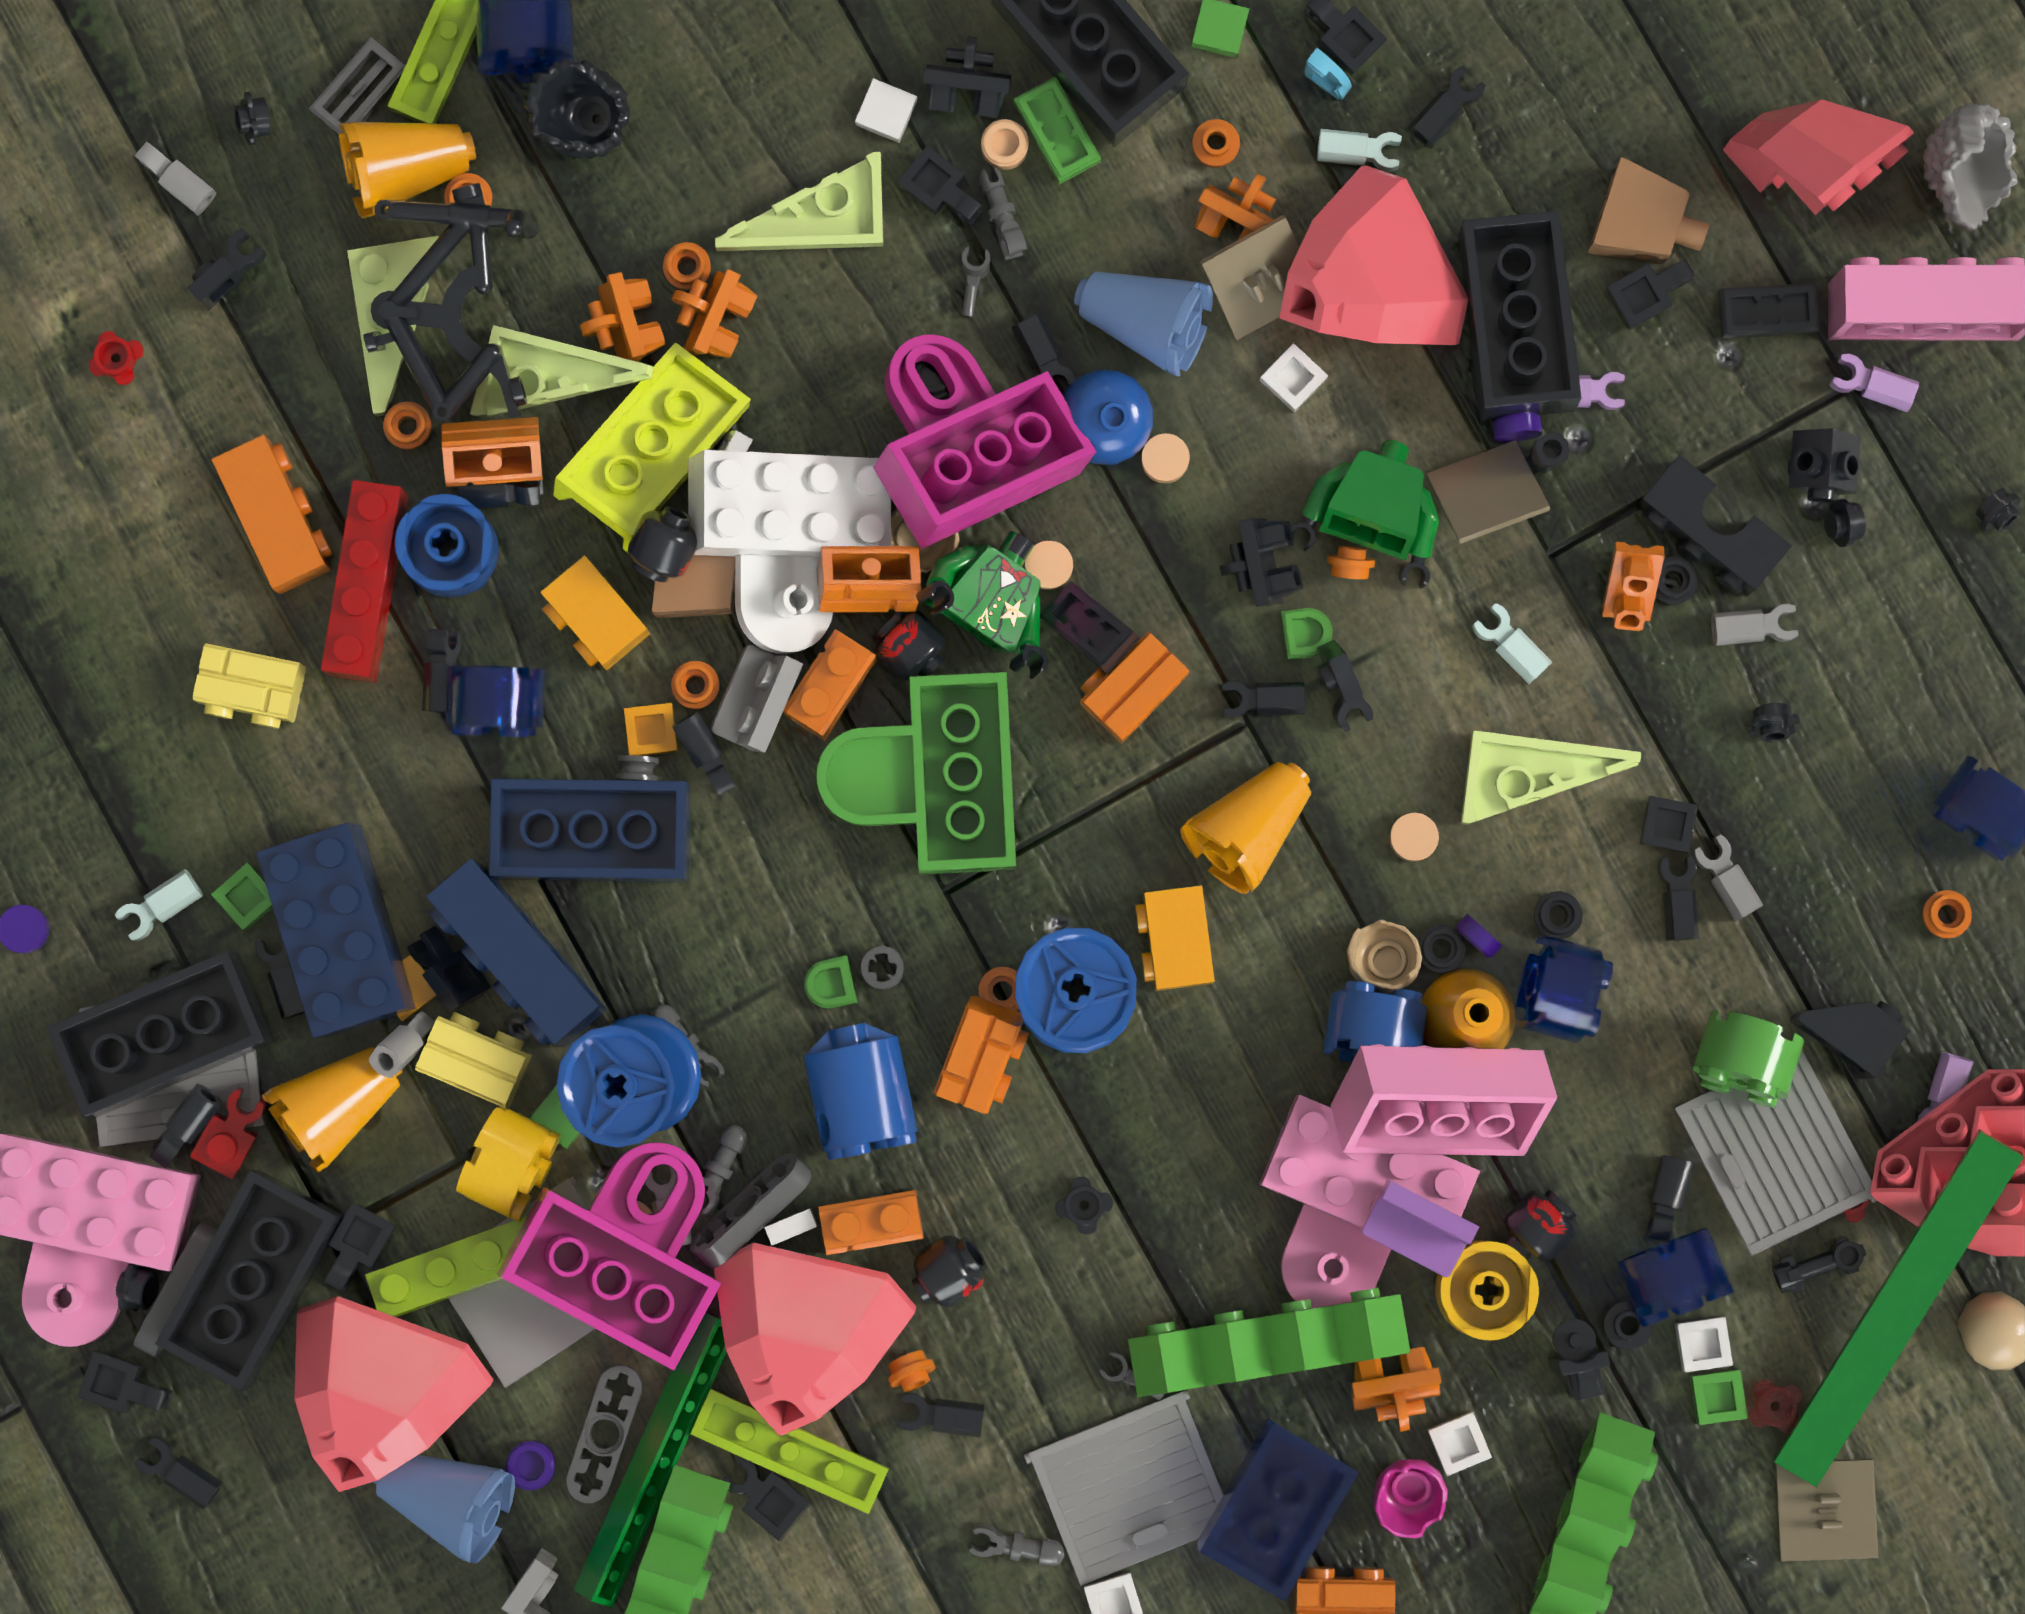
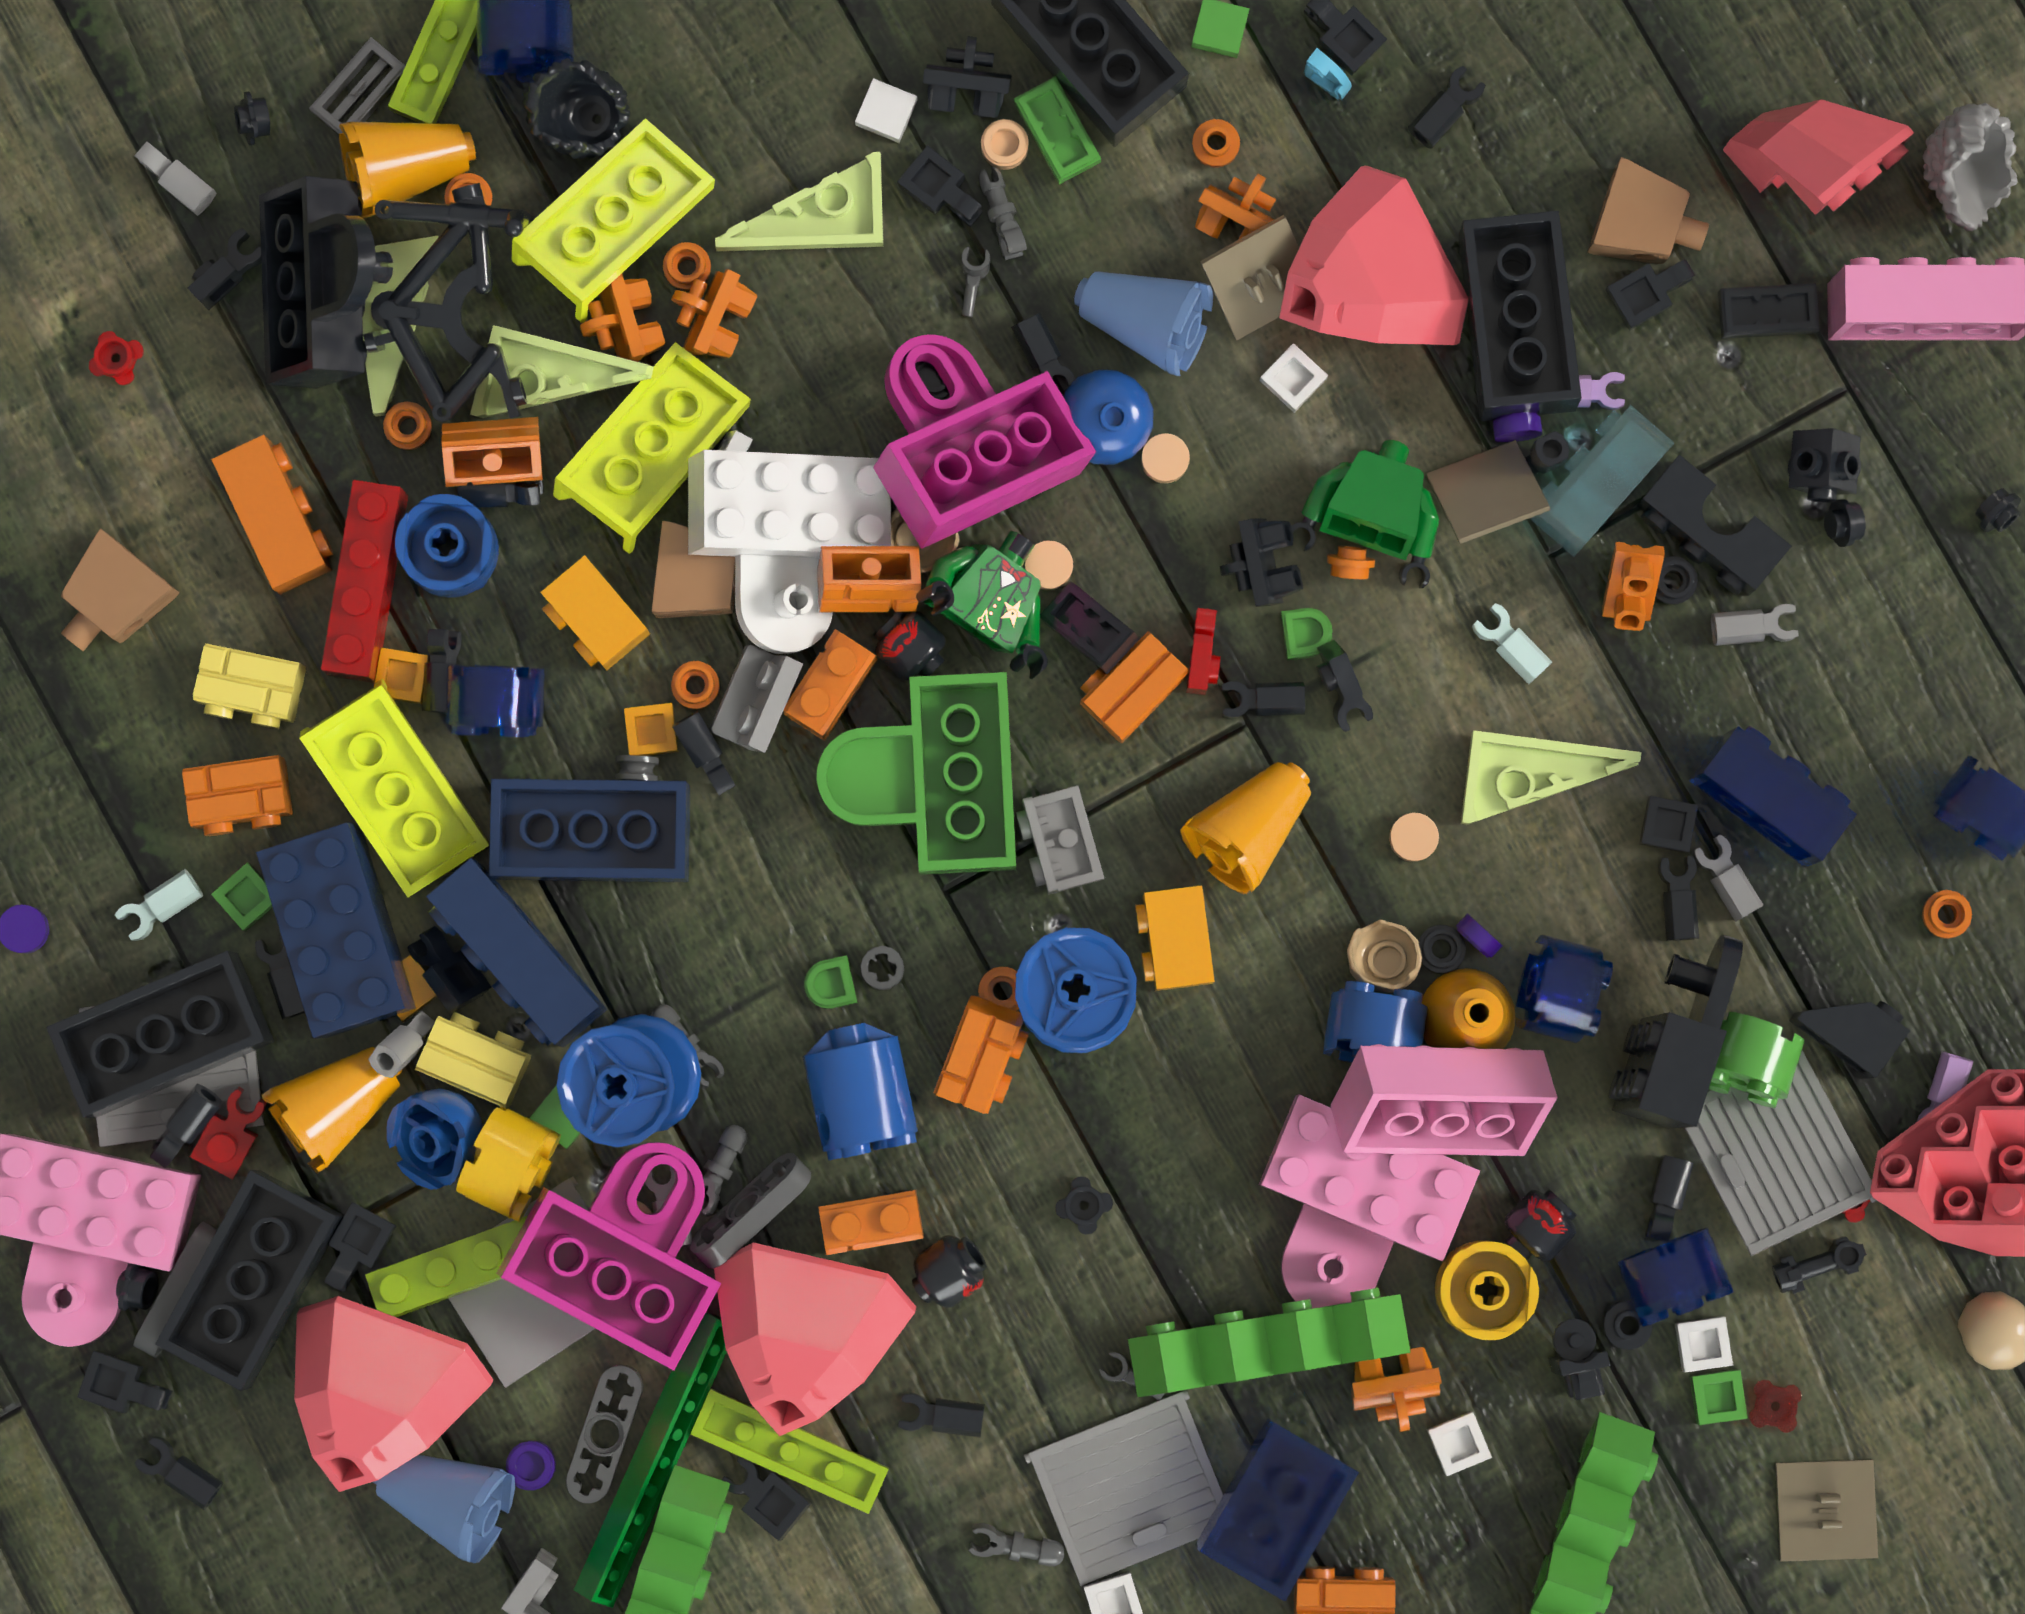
(112, 593): none -> medium nougat torso
(237, 794): none -> orange brick
(316, 281): none -> black brick
(394, 789): none -> neon yellow plate
(402, 674): none -> light orange tile
(434, 1136): none -> blue cylinder
(612, 215): none -> neon yellow plate
(663, 544): black head -> none
(791, 1226): white tile -> none
(911, 1371): orange plate -> none
(1061, 840): none -> light grey bracket
(1203, 665): none -> red plate
(1356, 148): light aqua bar -> none
(1409, 1497): dark pink hair -> none
(1418, 1229): medium lavender panel -> none
(1568, 904): black plate -> none
(1601, 478): none -> clear light blue brick
(1677, 1055): none -> black brick
(1773, 722): black plate -> none
(1774, 795): none -> clear blue brick
(1876, 384): lavender bar -> none
(1898, 1307): green tile -> none

